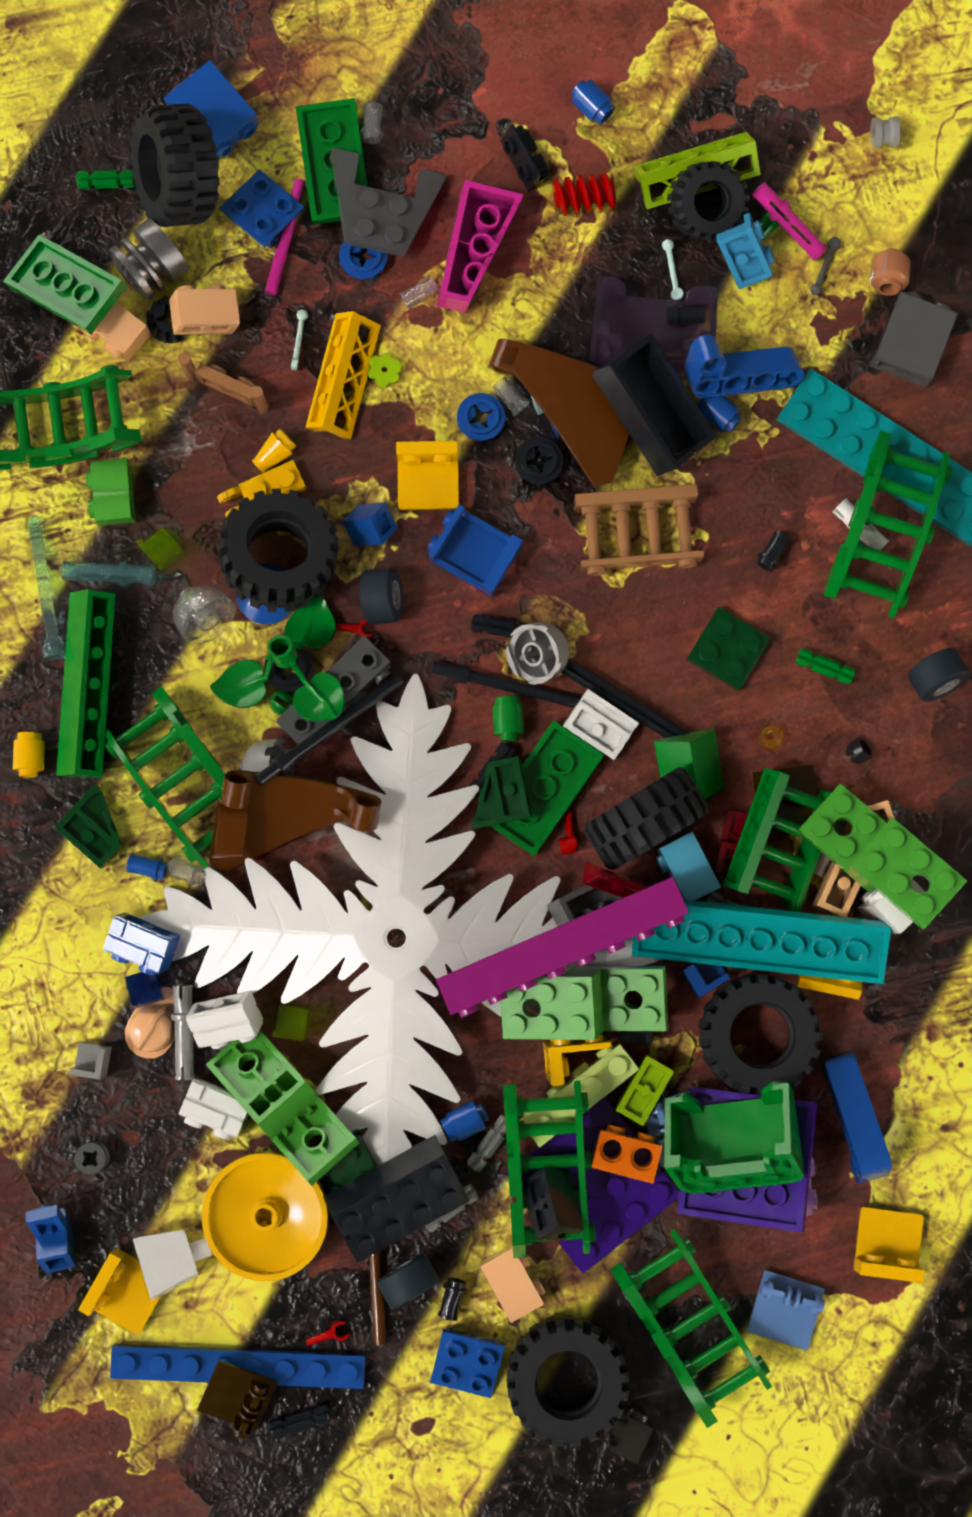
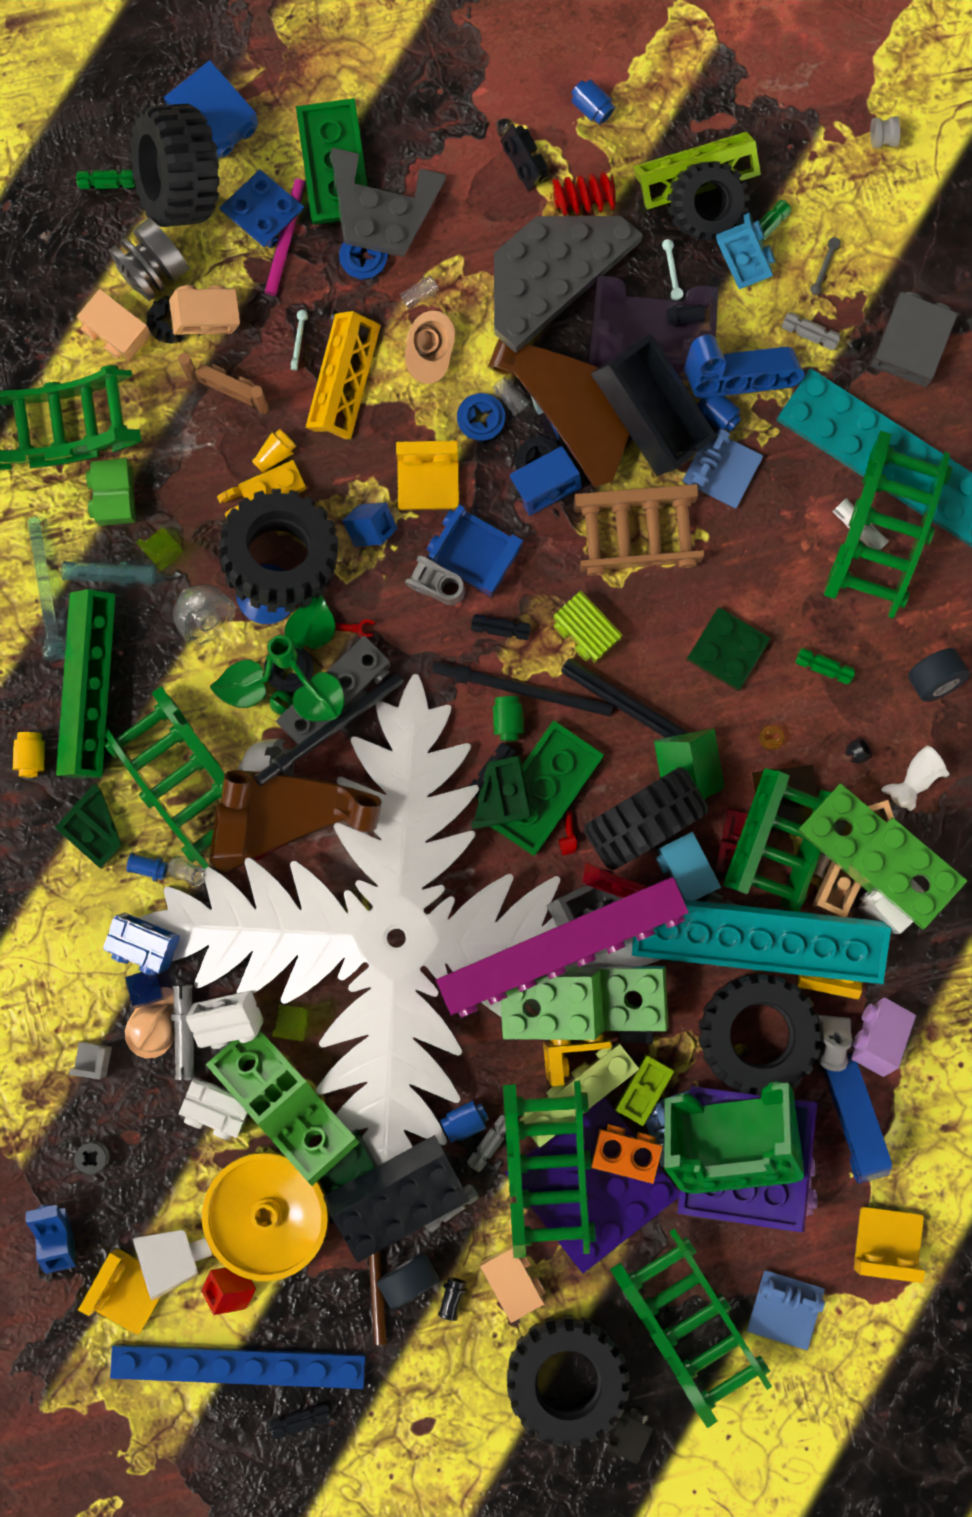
(65, 284): green plate -> none
(227, 1291): none -> red panel
(237, 1397): dark brown hinge -> none
(328, 1334): red hand -> none
(371, 128): clear pin -> none
(381, 596): black wheel -> none
(386, 362): lime plant -> none
(429, 346): none -> light nougat piece
(431, 578): none -> light grey piece
(467, 1362): blue hinge -> none
(477, 232): dark pink wedge -> none
(537, 652): light grey cylinder -> none
(546, 480): none -> blue panel
(551, 267): none -> dark grey plate
(552, 1204): black hinge -> none
(586, 627): none -> lime brick
(600, 724): white plate -> none
(704, 977): blue panel -> none
(723, 469): none -> medium blue hinge
(764, 195): dark pink pin -> none
(773, 551): black pin -> none
(811, 331): none -> light grey axle
(835, 1042): none -> light grey piece
(882, 1036): none -> lavender brick
(890, 272): nougat head -> none
(920, 775): none -> white animal

